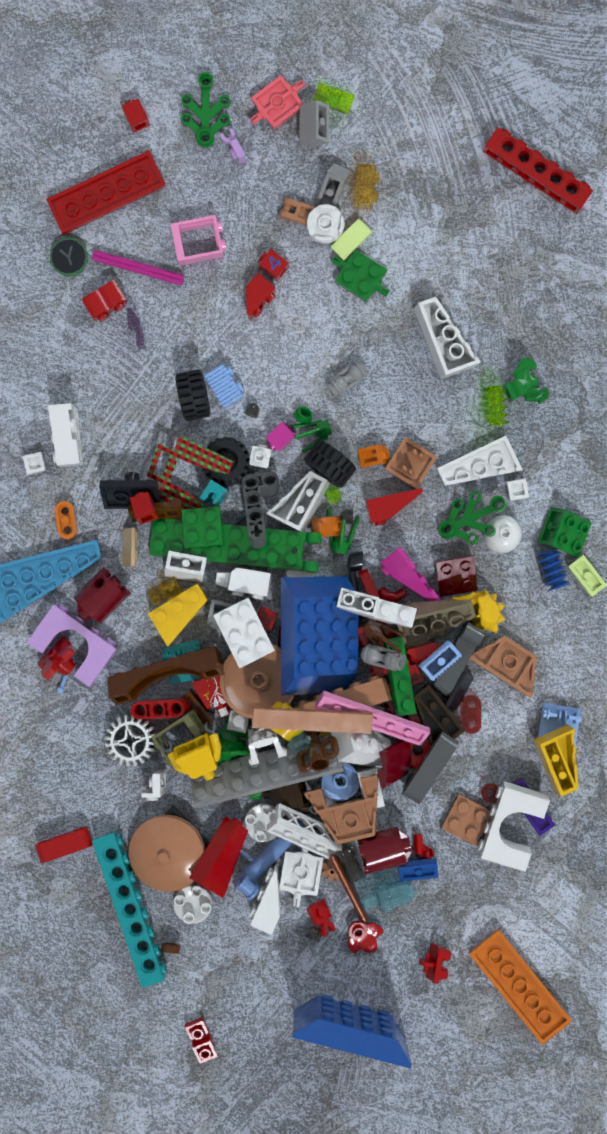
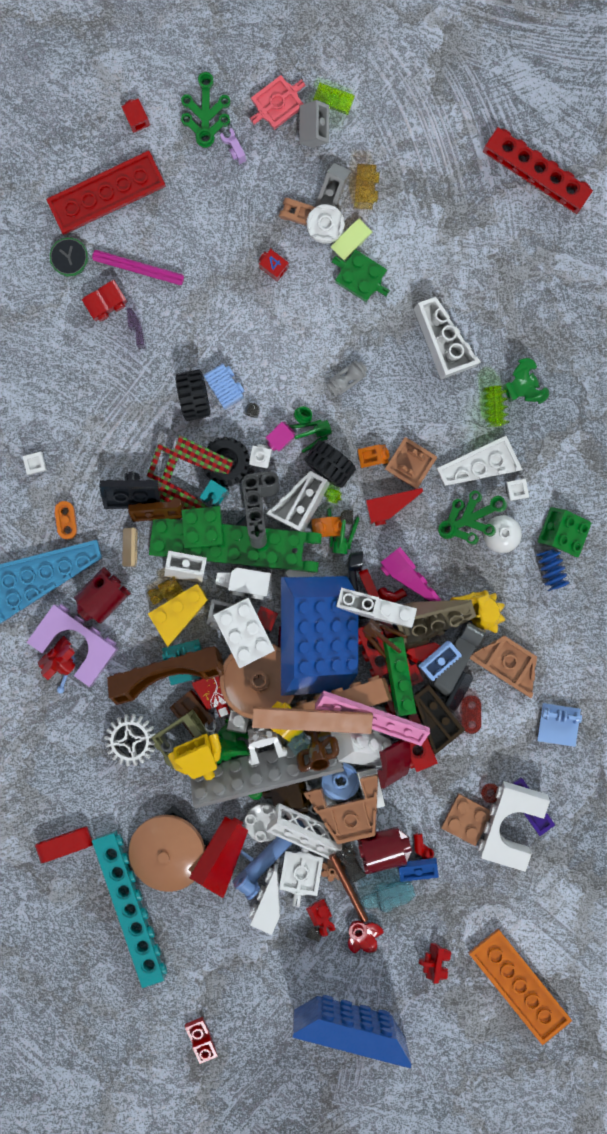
(65, 435): white wedge -> none
(144, 507): red brick -> none
(152, 711): red beam -> none
(157, 786): white bracket -> none
(170, 947): reddish brown tile -> none
(193, 224): bright pink window -> none
(193, 904): white dish -> none
(258, 293): red slope -> none
(392, 660): light grey piece -> none
(421, 781): dark grey beam -> none
(456, 576): dark red hinge -> none
(558, 758): yellow wedge -> none
(587, 576): yellowish green plate -> none

